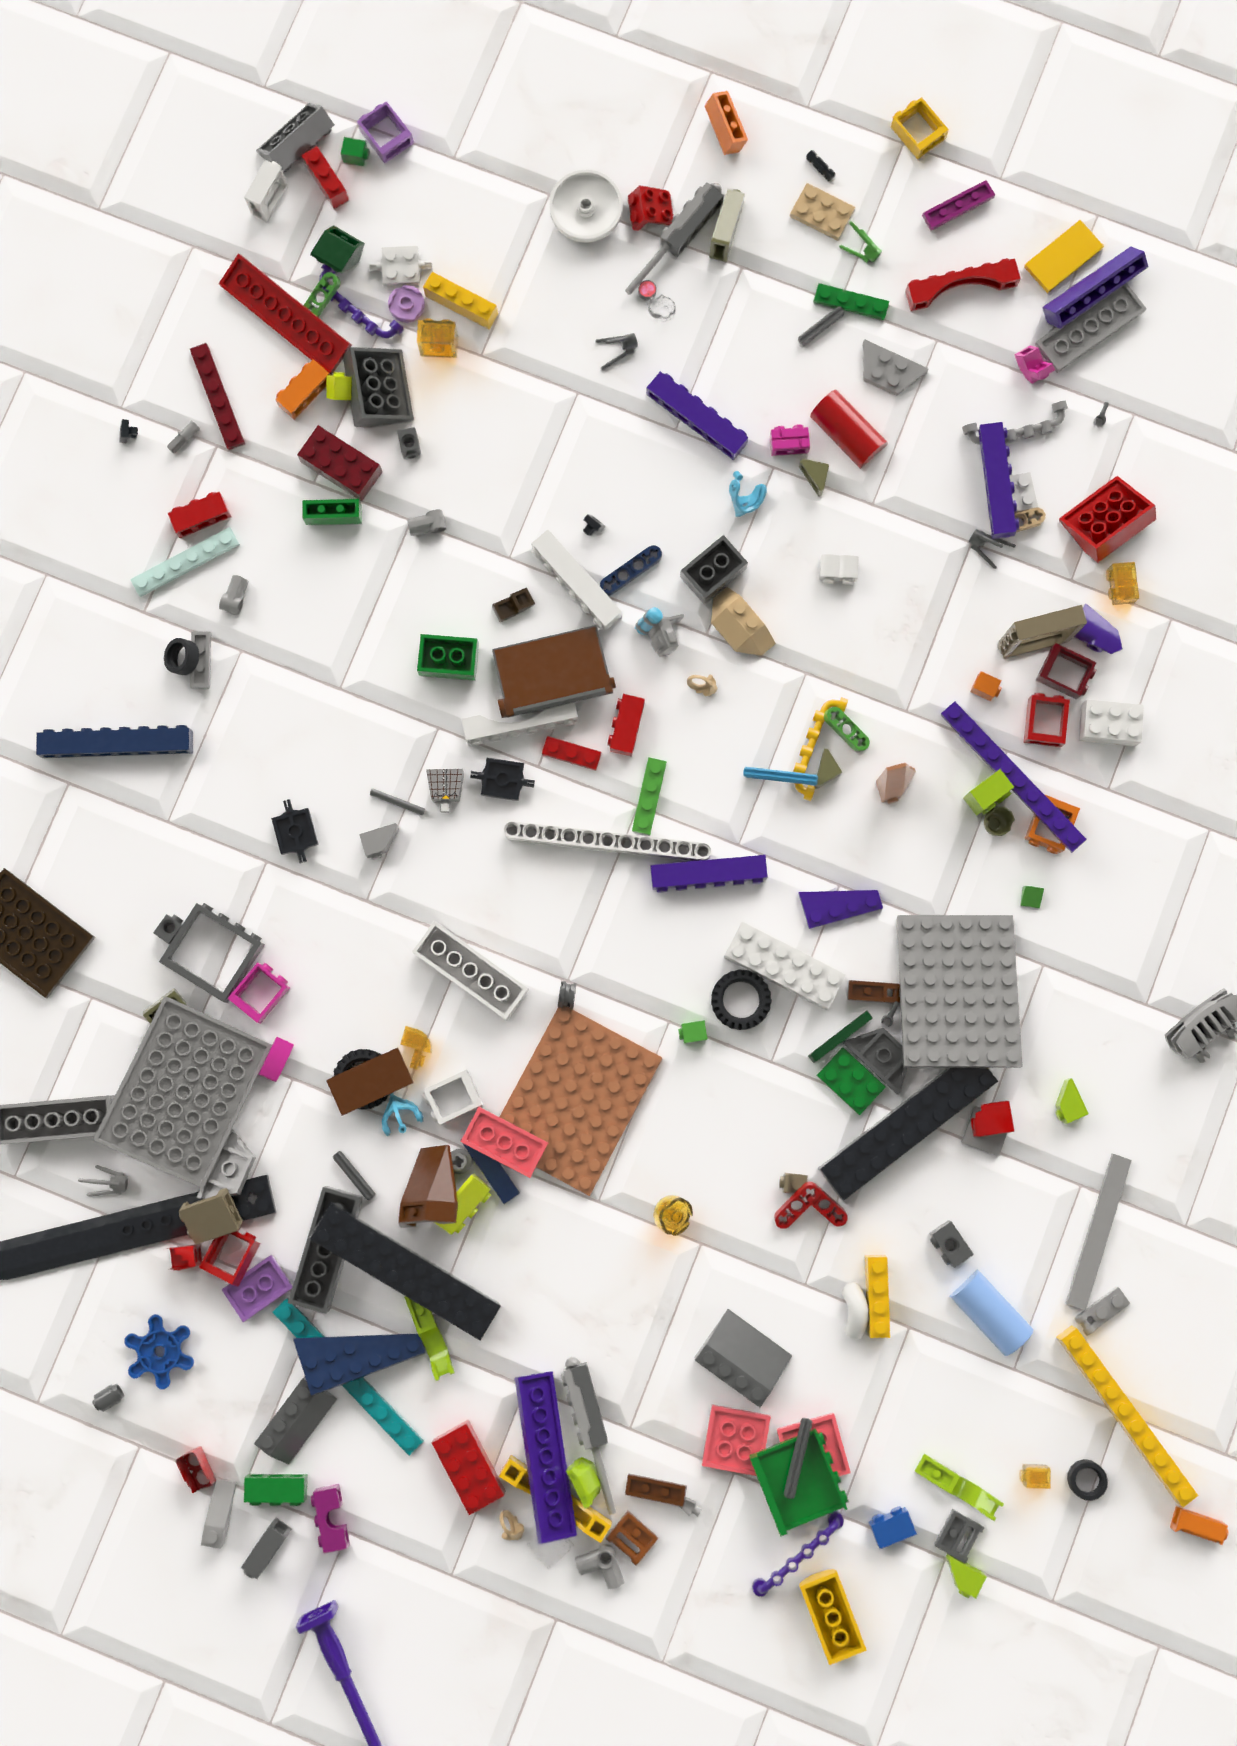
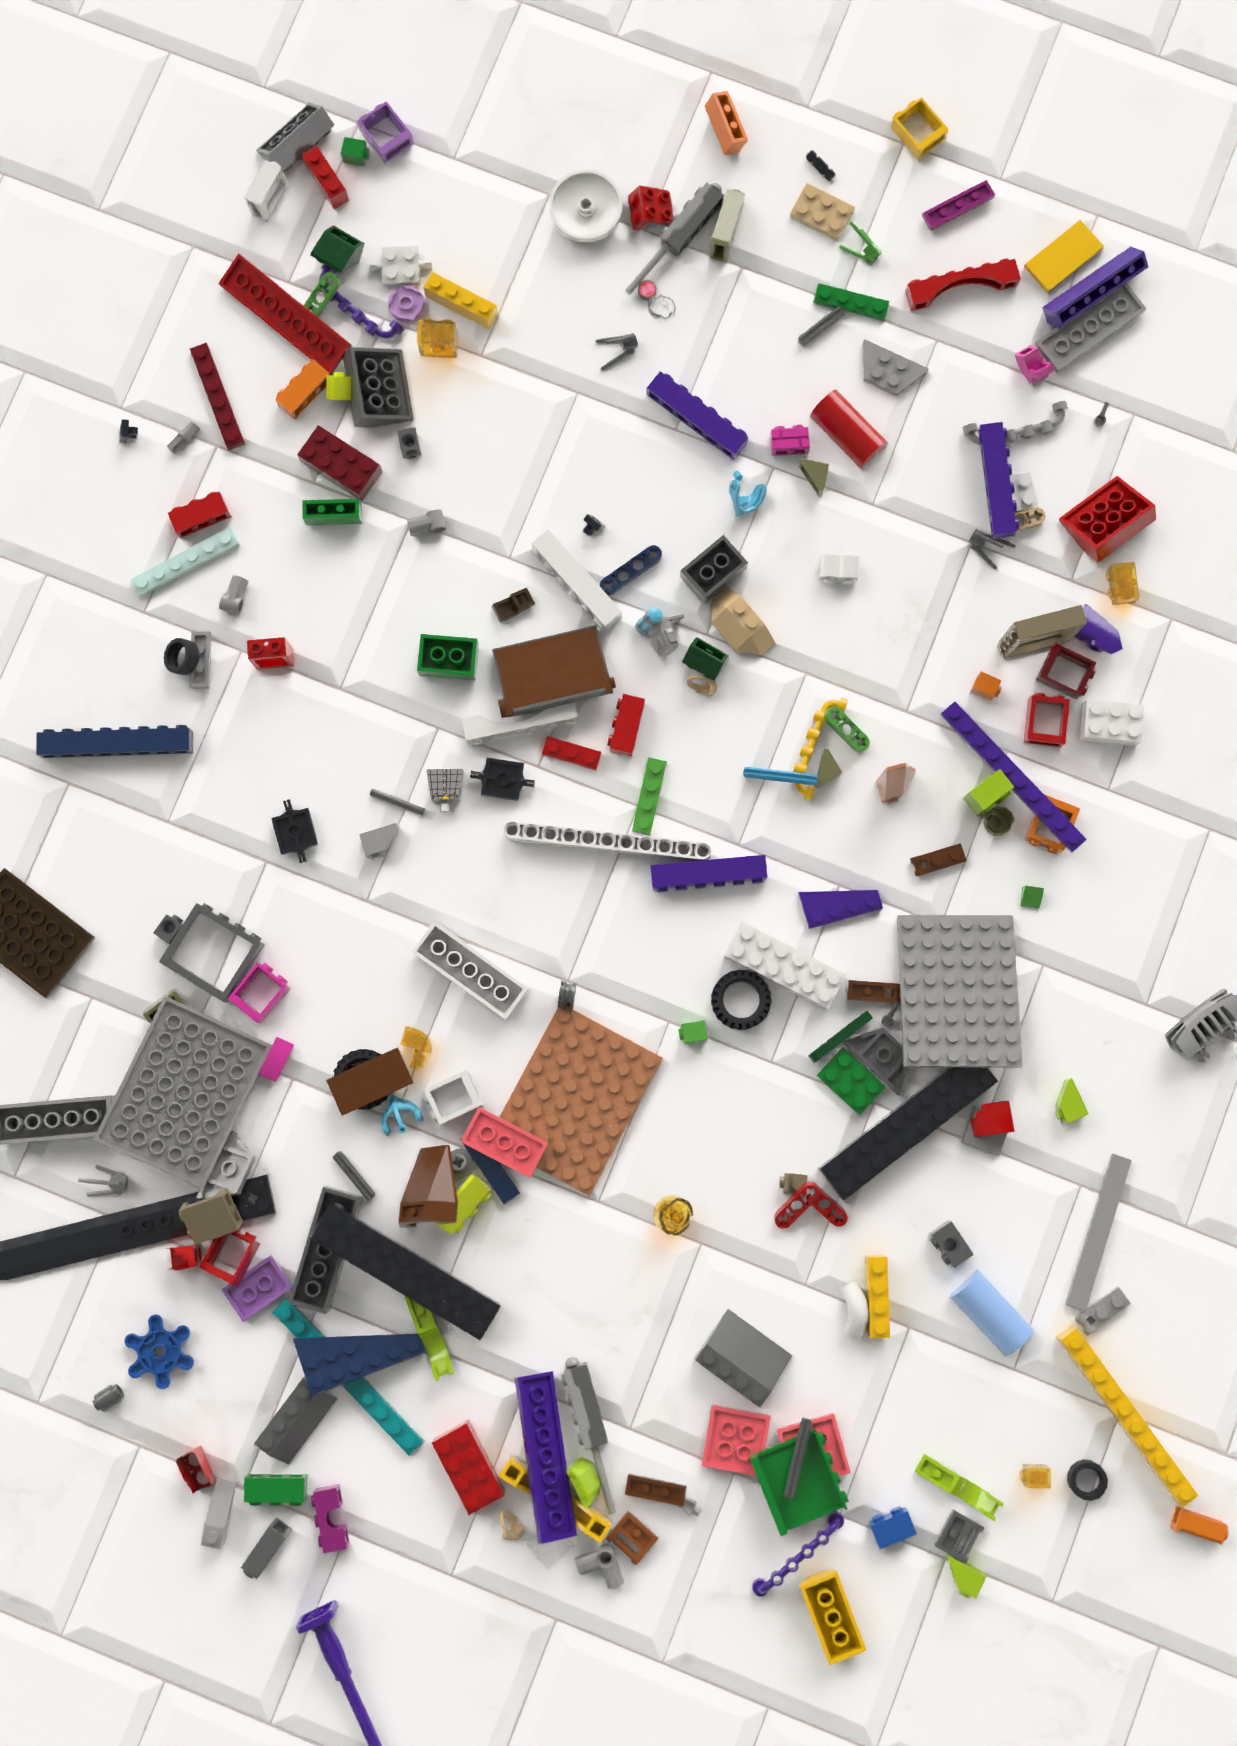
(274, 655): none -> red window
(705, 659): none -> dark green slope
(938, 859): none -> reddish brown plate

